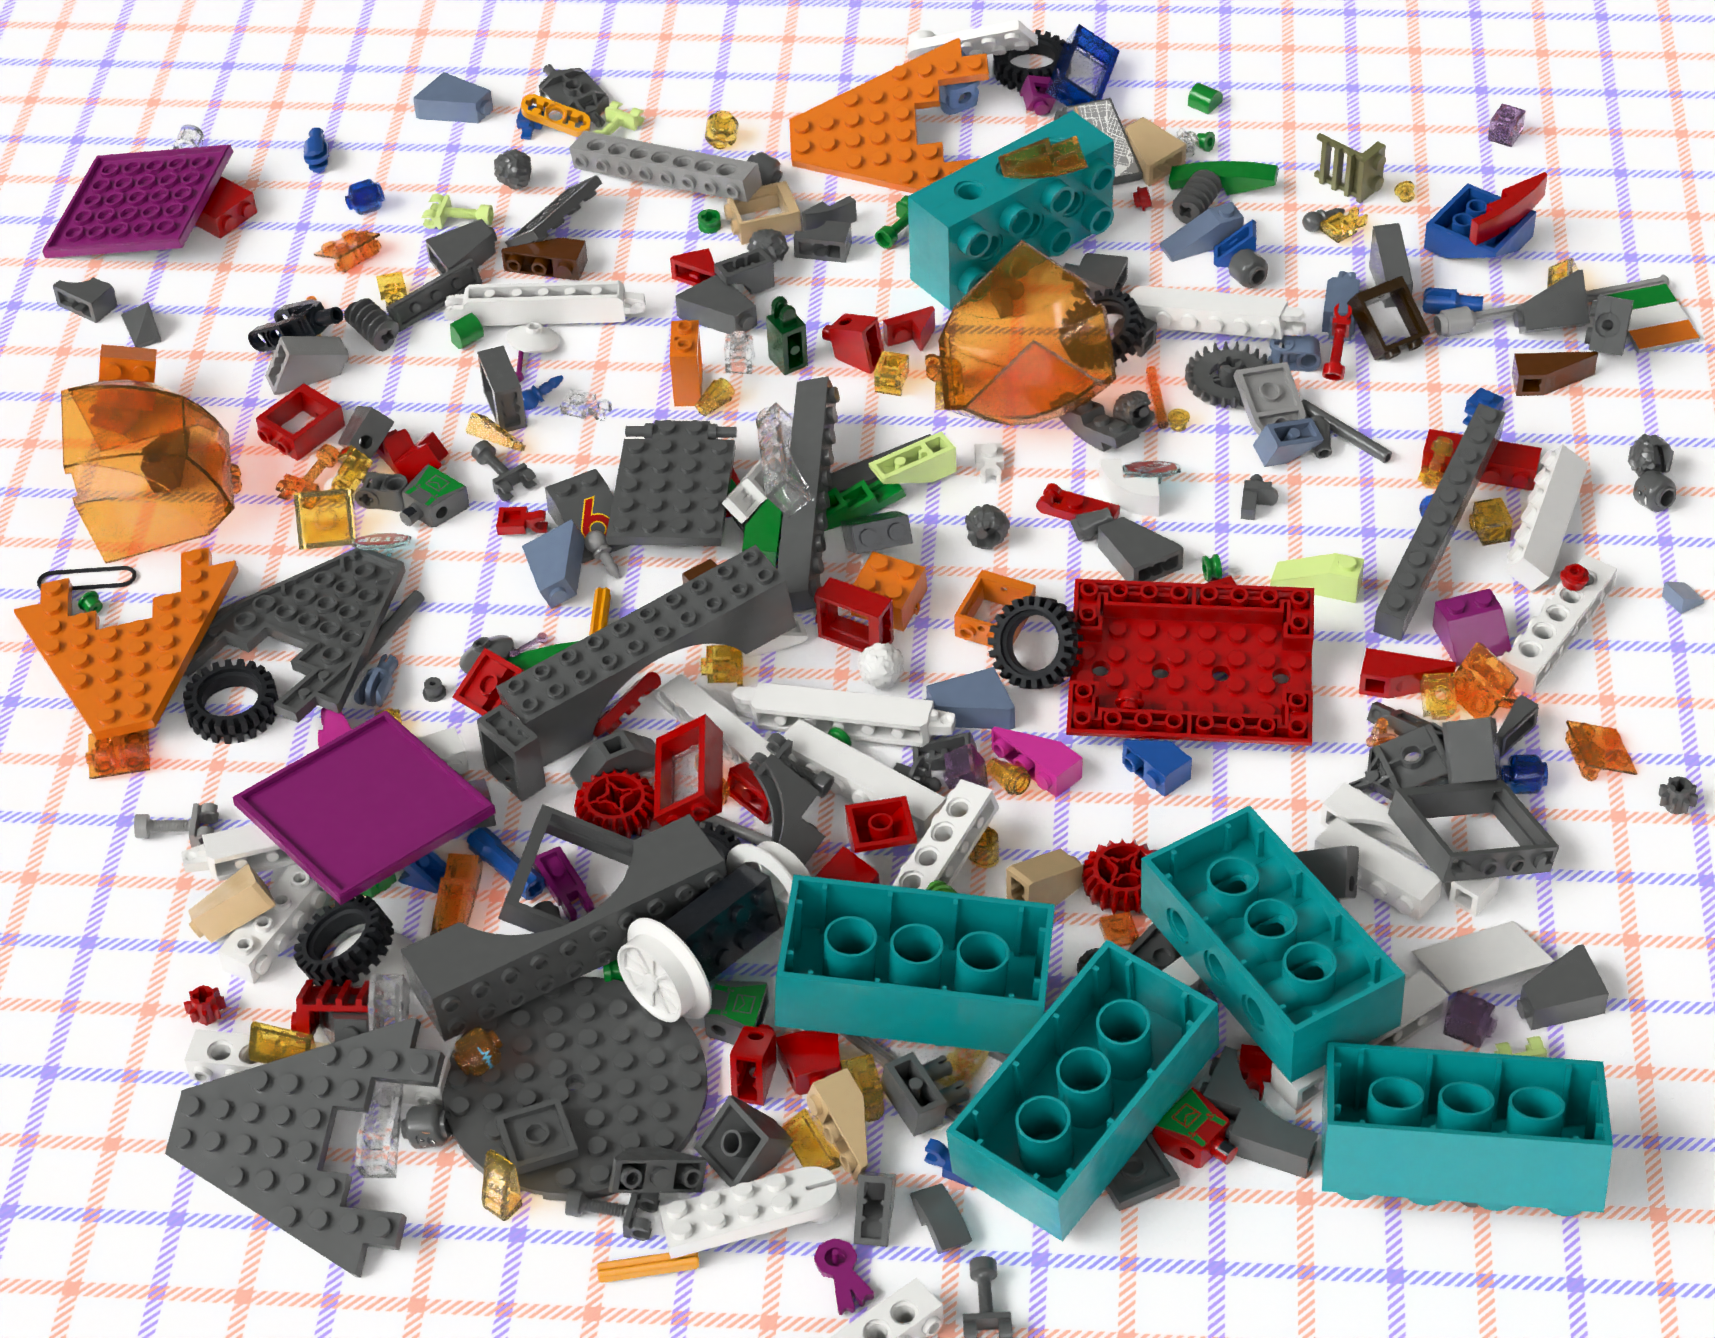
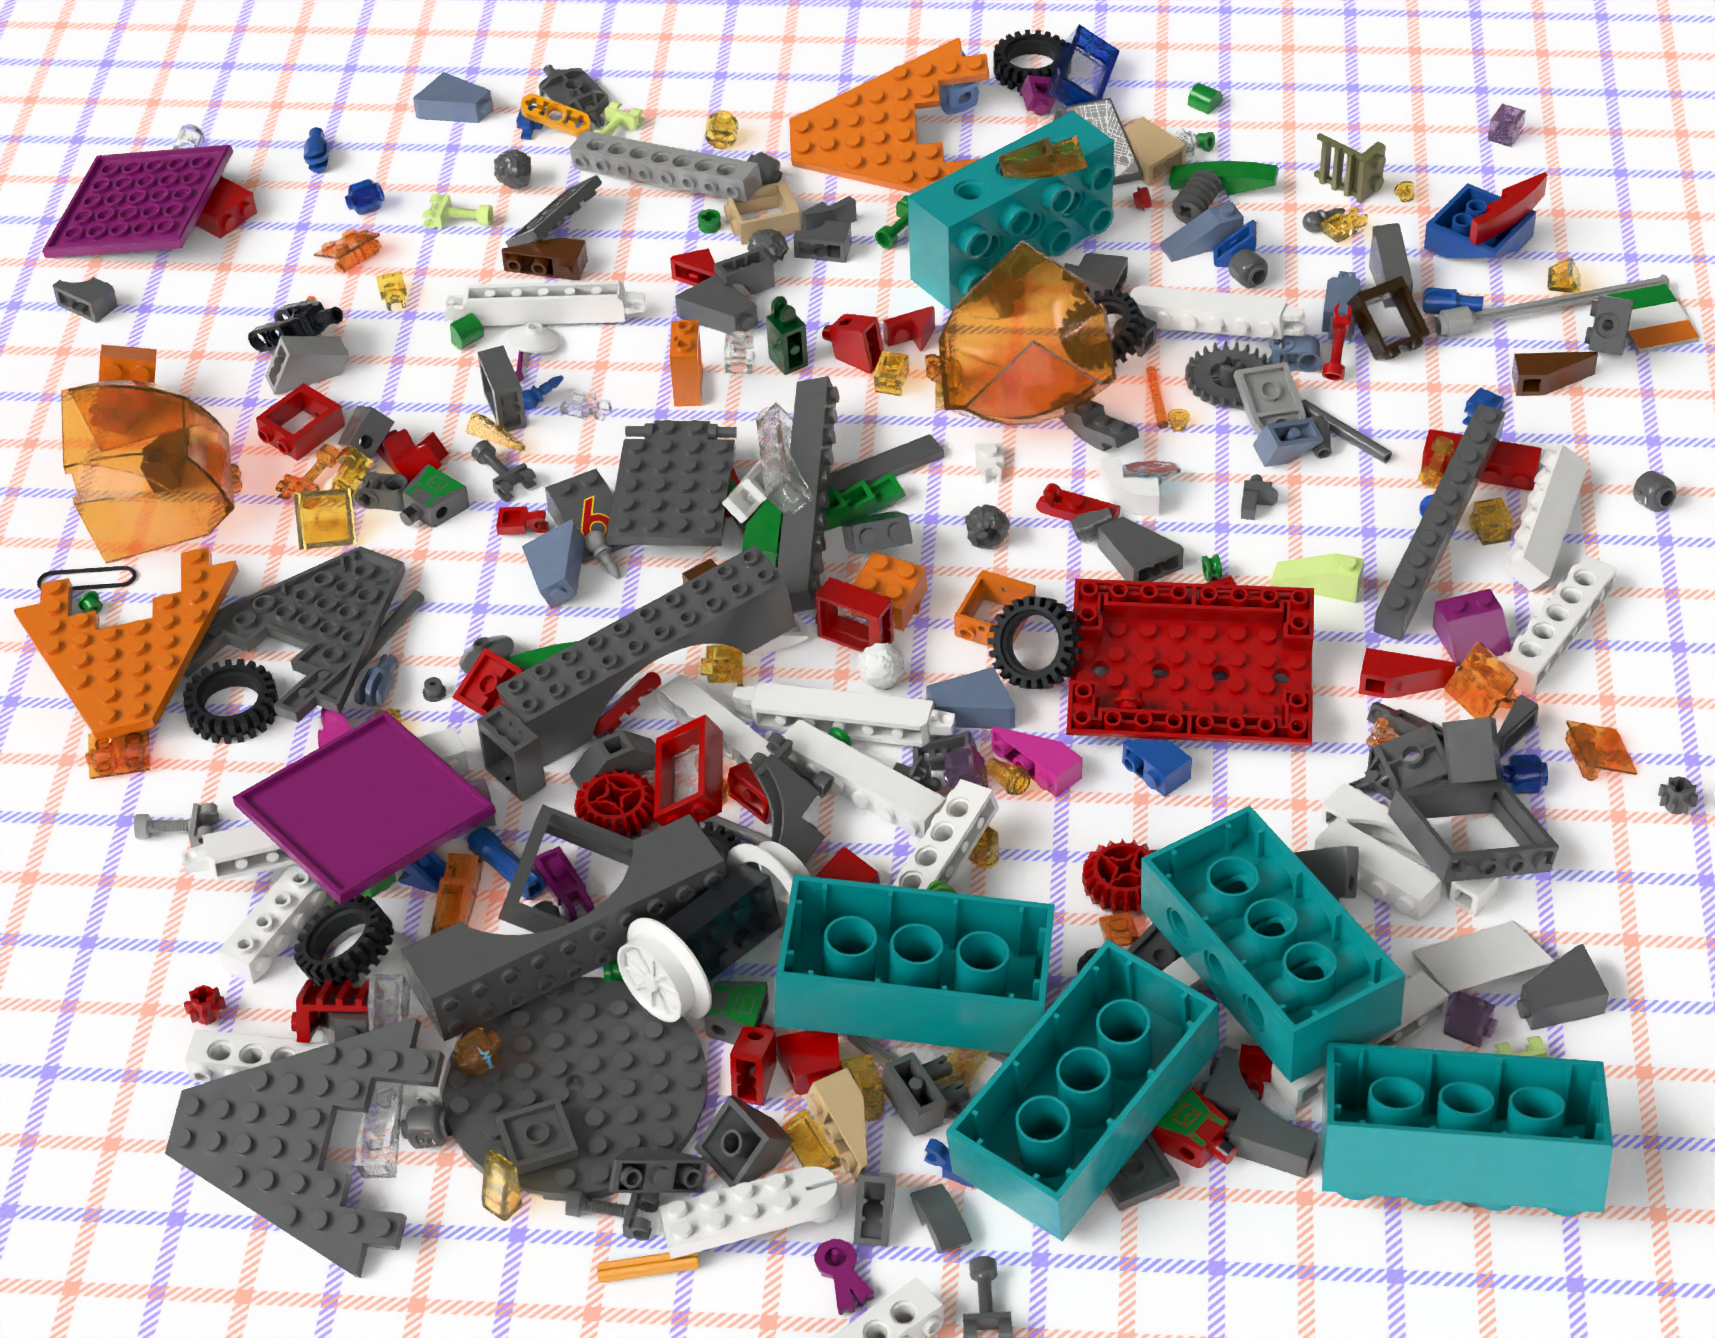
(141, 326): dark grey slope -> none
(231, 905): tan slope -> none
(274, 1043): clear yellow slope -> none
(372, 323): dark grey piece -> none
(381, 541): clear light blue piece -> none
(433, 294): dark grey tile -> none
(466, 242): dark grey slope -> none
(541, 638): clear purple hinge -> none
(600, 609): light orange axle -> none
(715, 396): clear yellow cone -> none
(879, 824): red slope -> none
(918, 463): yellowish green slope -> none
(988, 39): white plate -> none
(1044, 878): tan slope -> none
(1134, 410): dark grey piece -> none
(1430, 703): clear yellow brick -> none
(1556, 307): dark grey slope -> none
(1574, 577): red plate -> none
(1649, 454): dark grey piece -> none
(1681, 596): sand blue slope -> none

